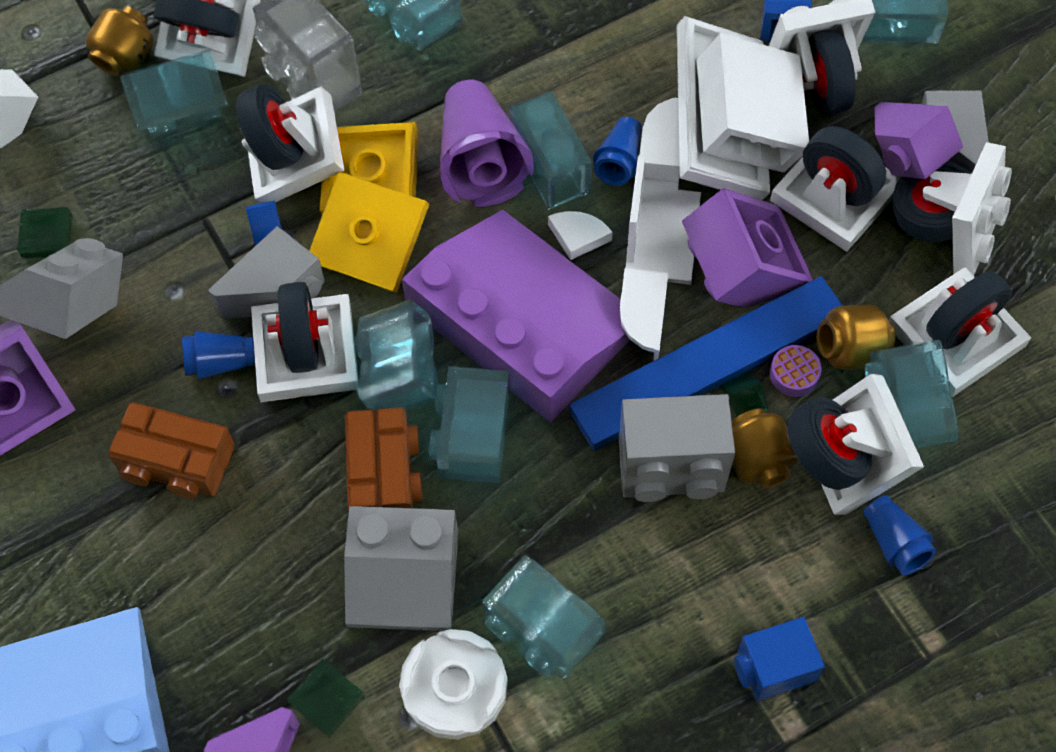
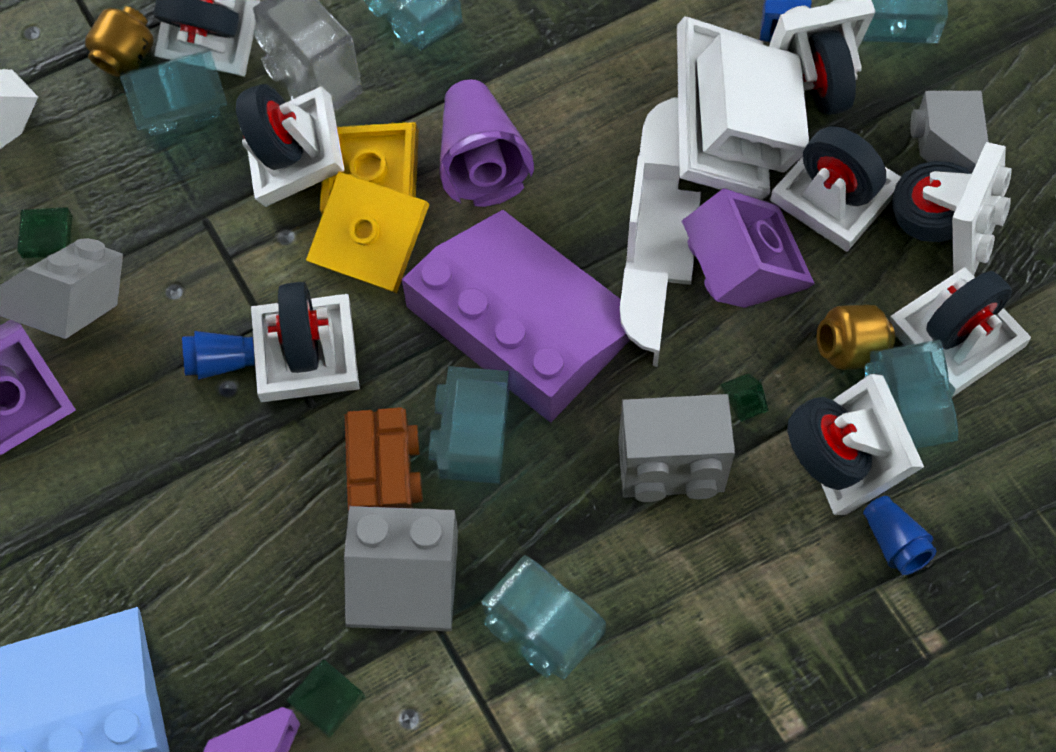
(171, 451): dark orange brick -> none
(260, 273): light grey slope -> none
(263, 219): blue piece -> none
(396, 357): clear light blue brick -> none
(453, 684): white tile -> none
(559, 158): clear light blue brick -> none
(579, 232): white tile -> none
(618, 154): blue cone -> none
(709, 359): blue tile -> none
(762, 448): pearl gold head -> none
(778, 659): blue brick -> none
(795, 371): tile -> none
(915, 137): medium lavender slope -> none

